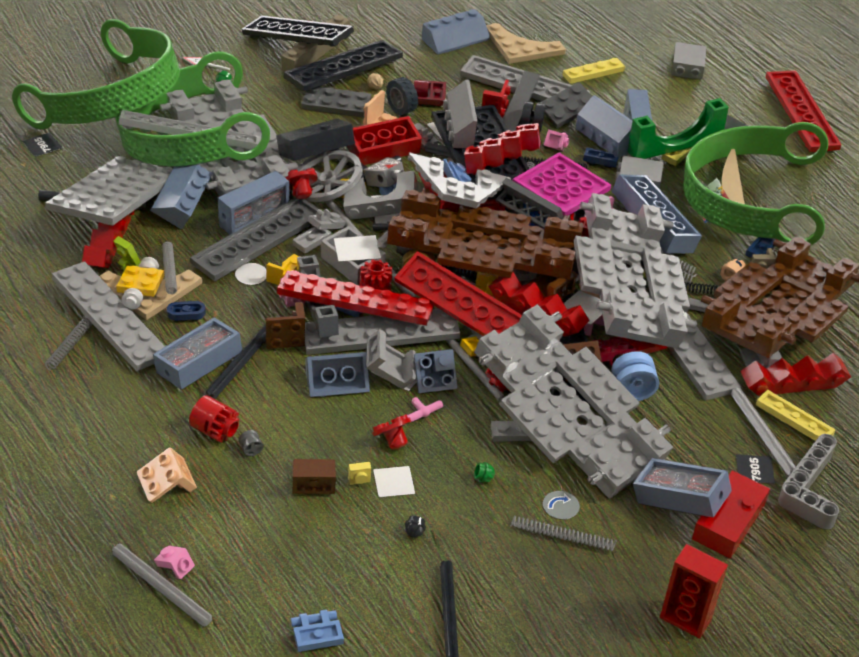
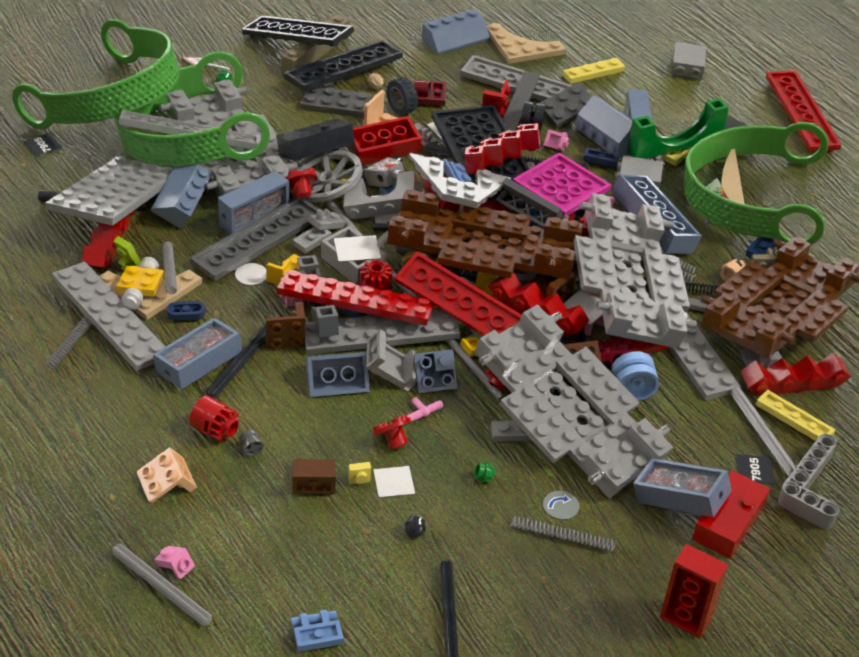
(460, 115): light grey slope -> none

